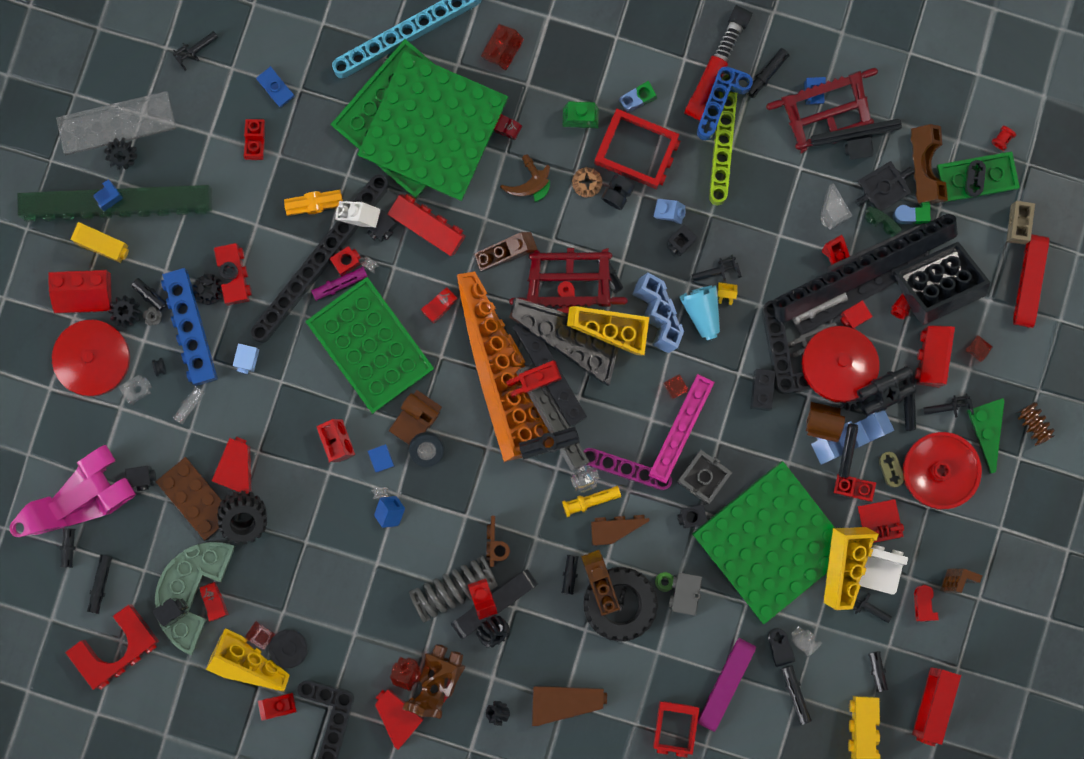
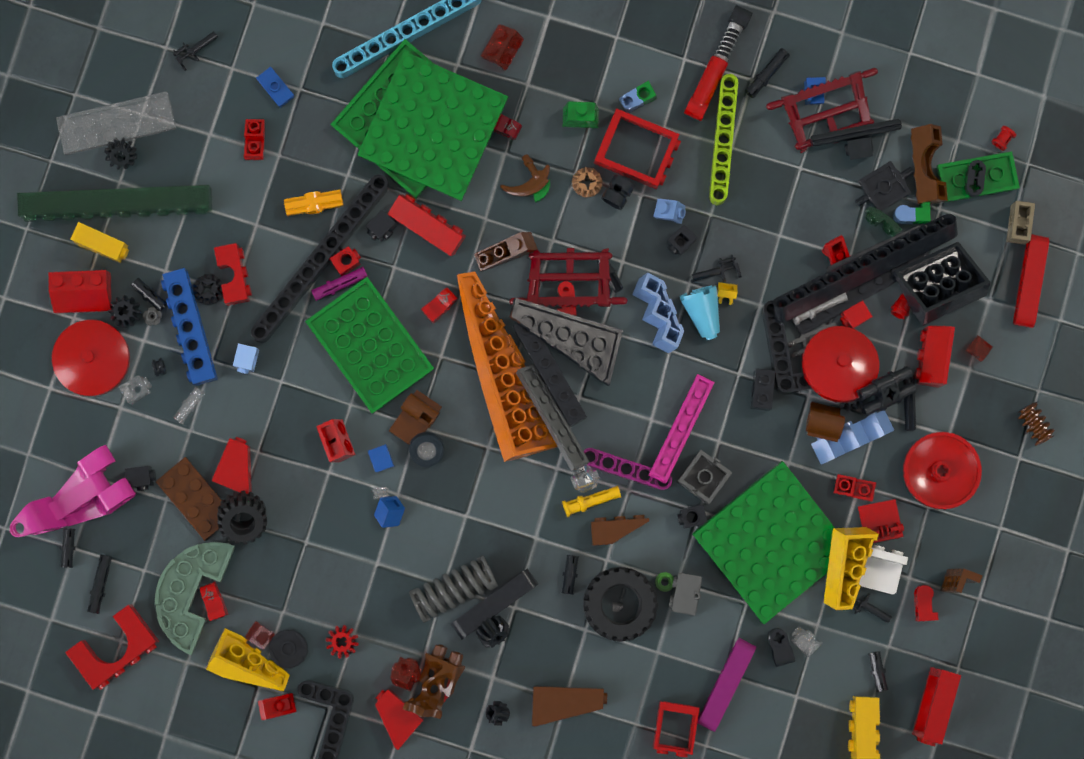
(107, 196): blue panel -> none
(171, 611): black brick -> none
(231, 265): black bush -> none
(343, 648): none -> red gear
(357, 213): white slope -> none
(369, 264): clear bush -> none
(482, 599): red slope -> none
(492, 545): reddish brown piece -> none
(535, 378): red hinge -> none
(537, 445): black piece -> none
(600, 582): reddish brown slope -> none
(615, 328): yellow wedge -> none
(675, 387): clear red slope -> none
(718, 104): blue beam -> none
(793, 686): black pin -> none
(834, 208): clear slope -> none
(848, 450): black axle -> none
(887, 471): olive beam -> none
(950, 406): black piece -> none
(987, 427): green wing -> none

